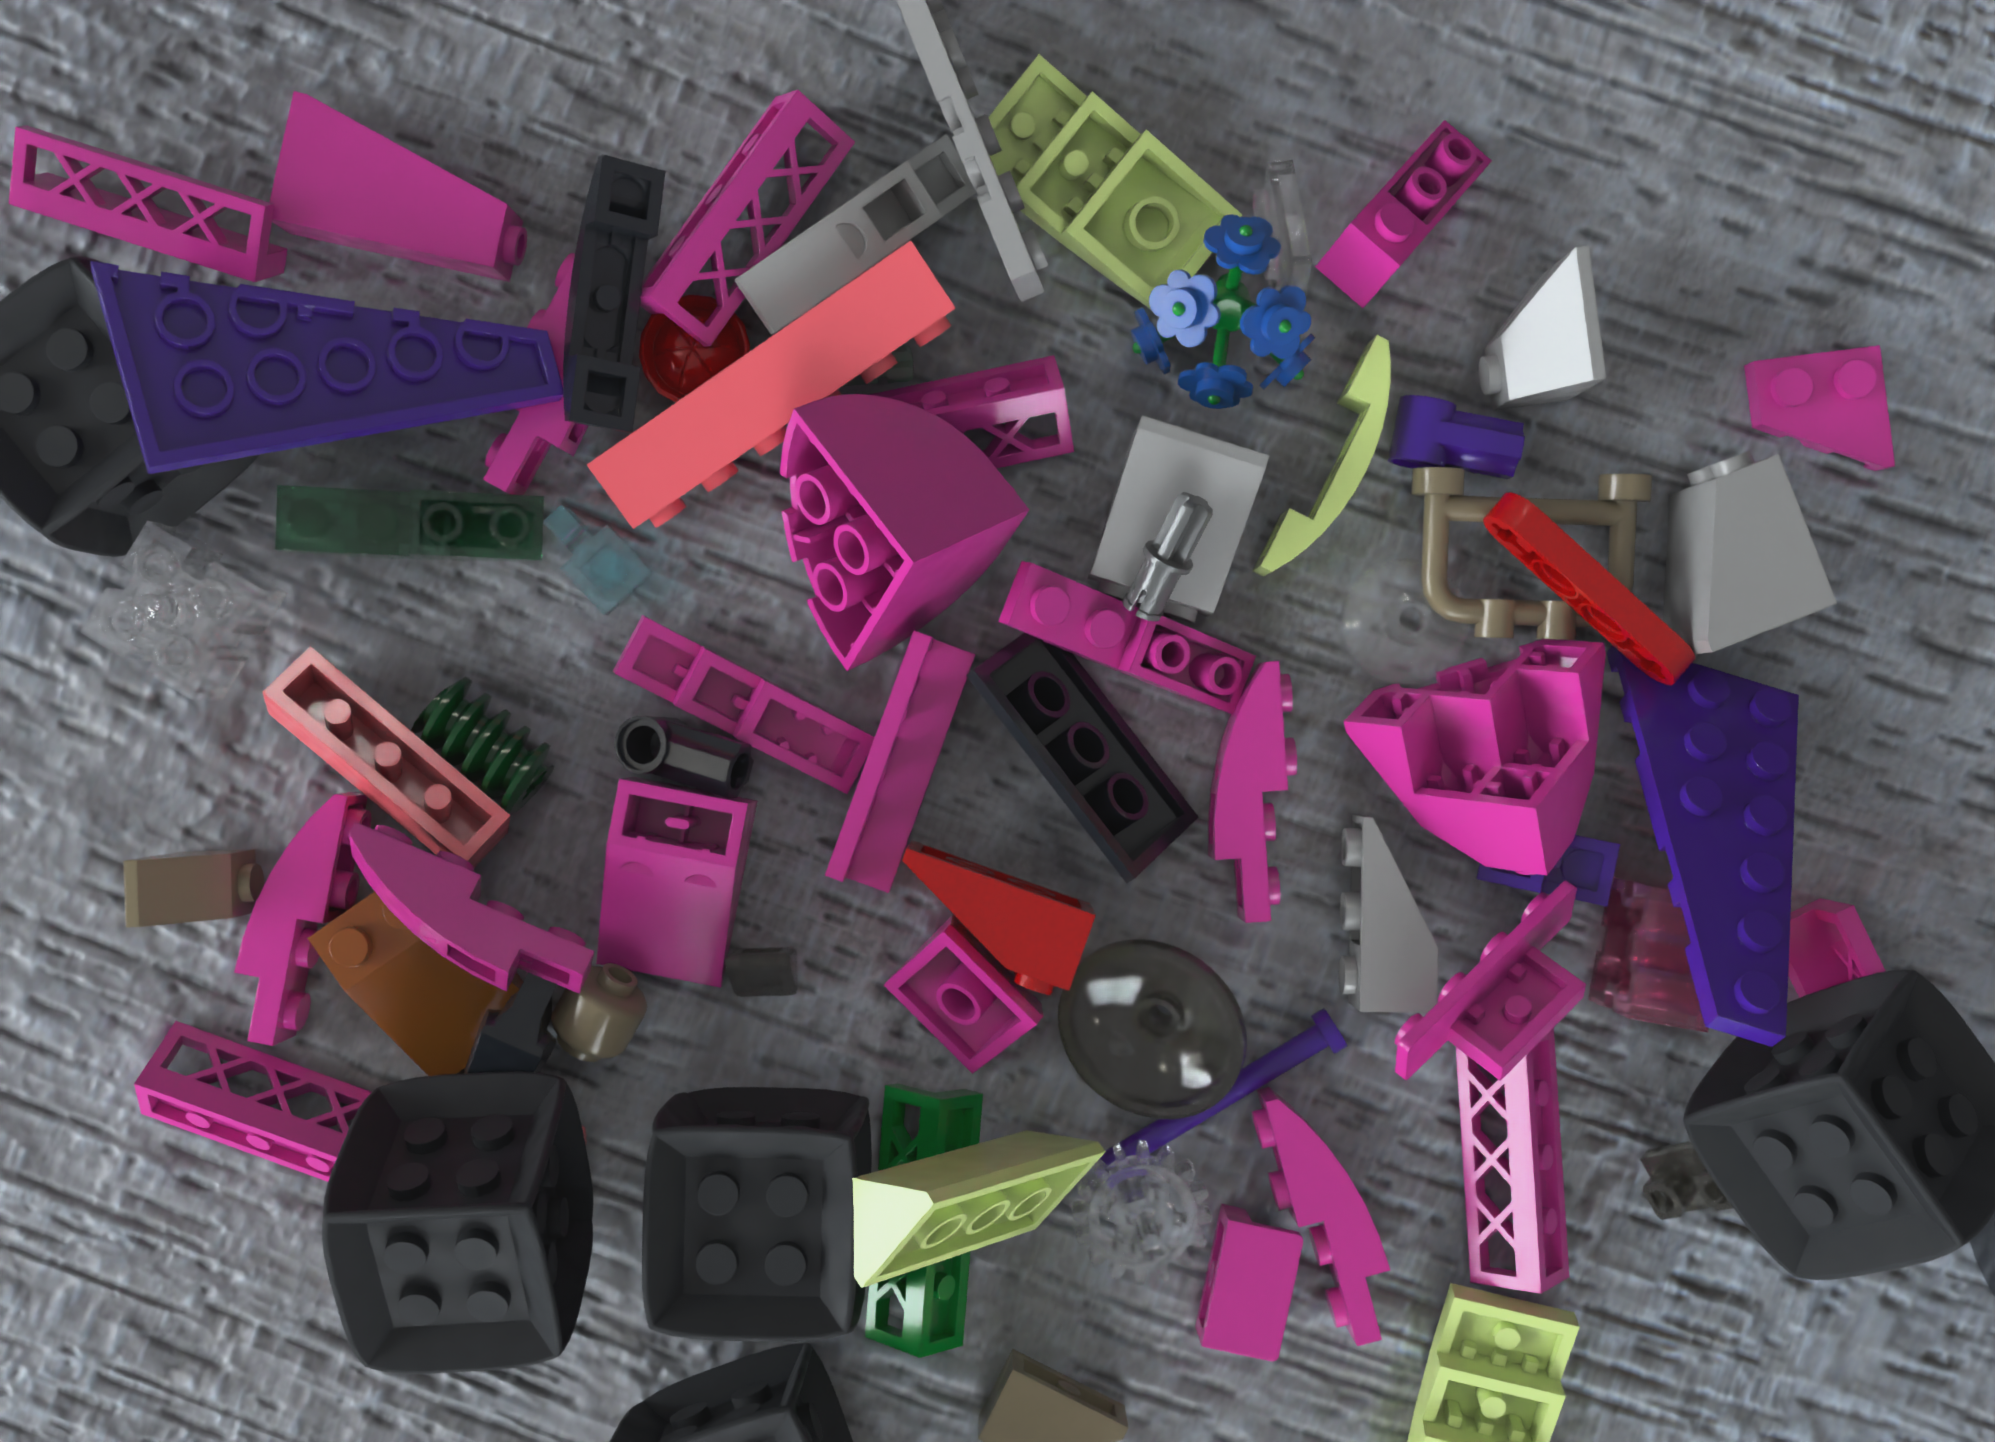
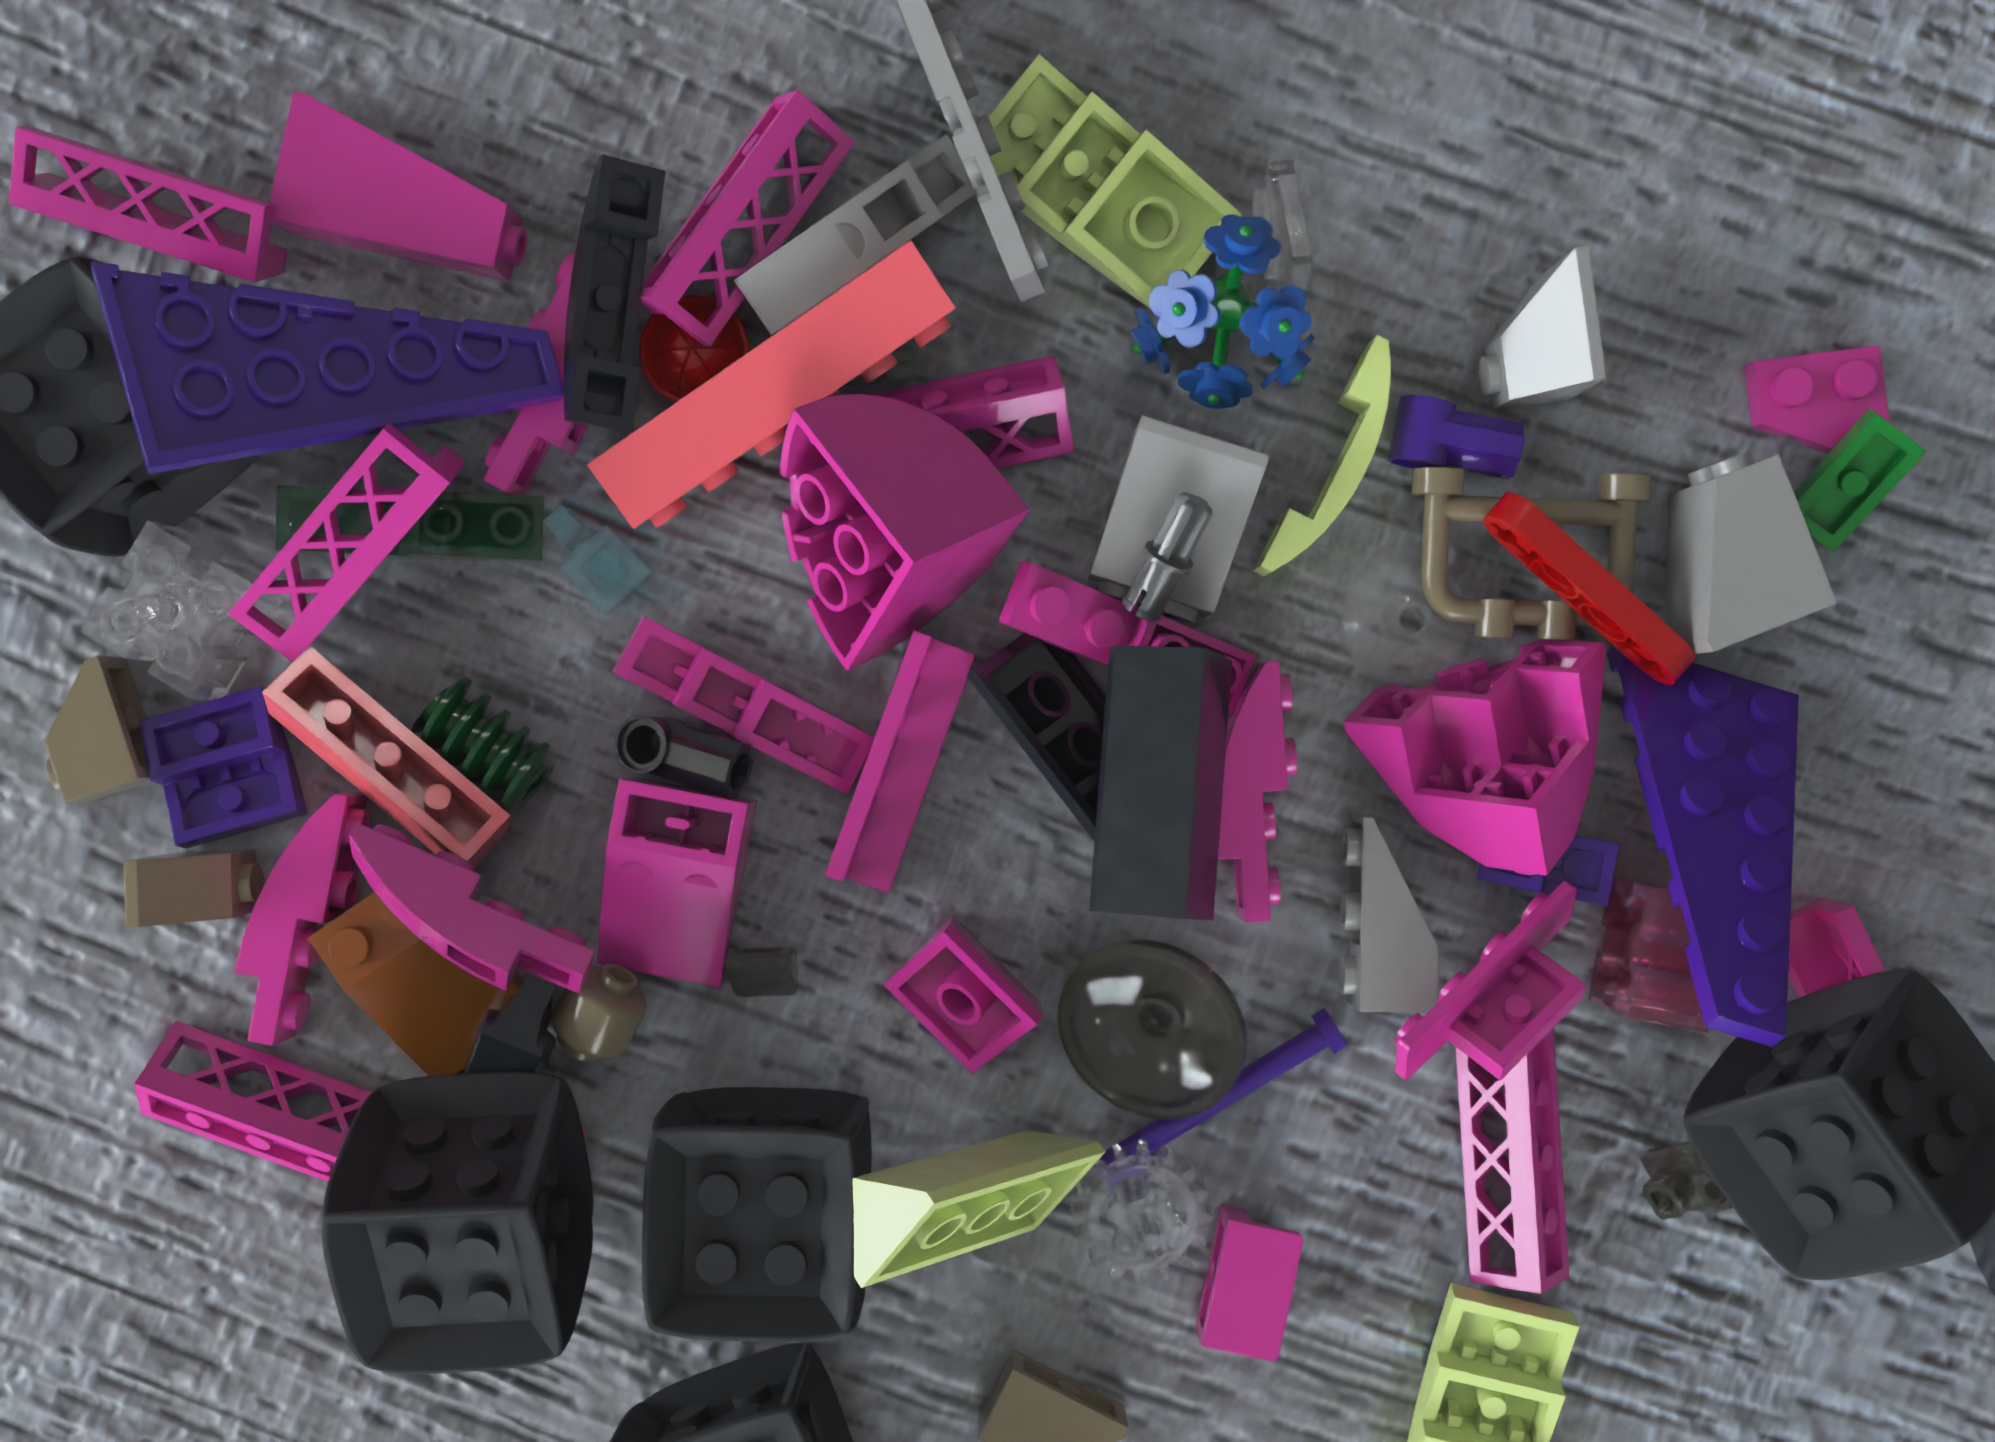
(97, 734): none -> dark tan slope
(222, 768): none -> dark purple slope
(370, 549): none -> dark pink fence
(937, 1293): green fence -> none
(1018, 921): red slope -> none
(1161, 782): none -> black slope
(1321, 1192): dark pink slope -> none
(1402, 213): dark pink slope -> none
(1855, 478): none -> green plate

